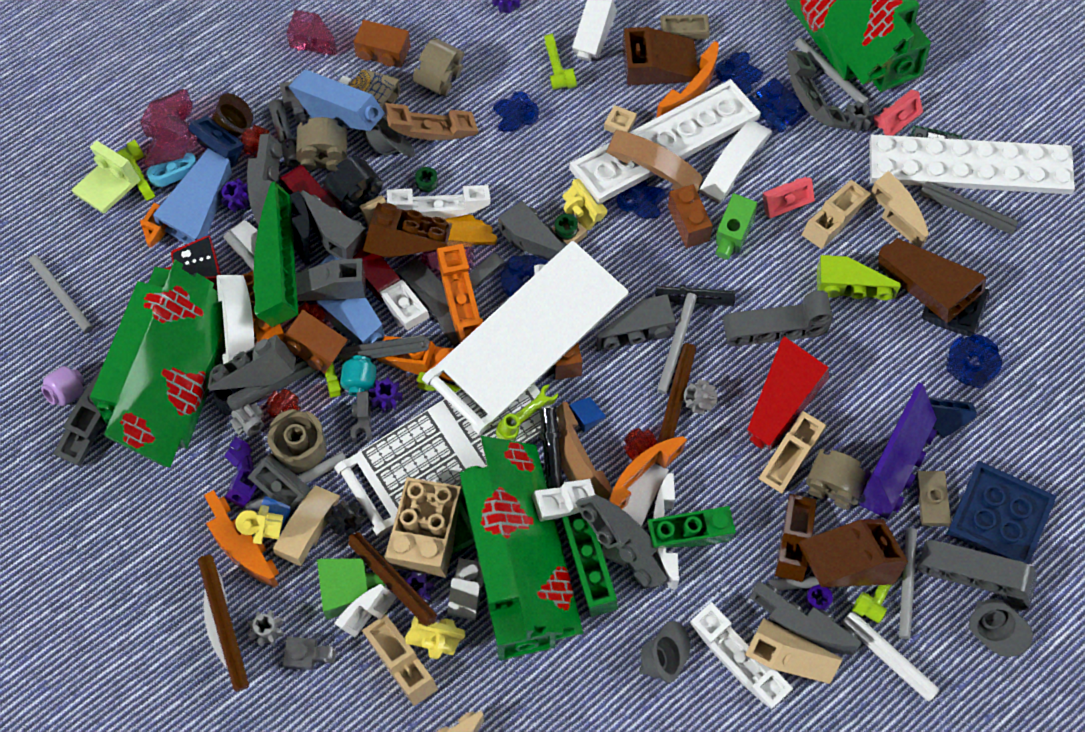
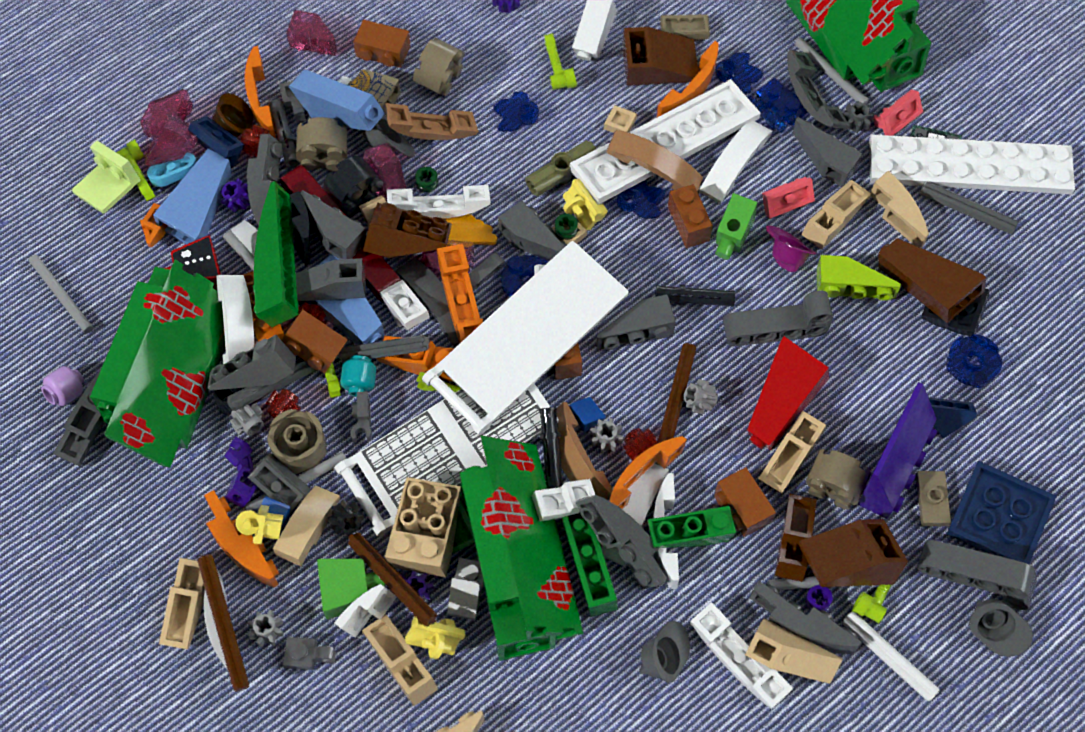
(183, 605): none -> tan slope
(253, 73): none -> orange slope
(385, 388): dark purple gear -> none
(386, 166): none -> clear pink slope
(509, 426): lime brick -> none
(551, 175): none -> olive piece
(609, 429): none -> light grey gear
(677, 343): light grey bar -> none
(746, 501): none -> dark orange brick
(788, 250): none -> magenta piece
(829, 155): none -> dark grey slope
(908, 584): light grey bar -> none

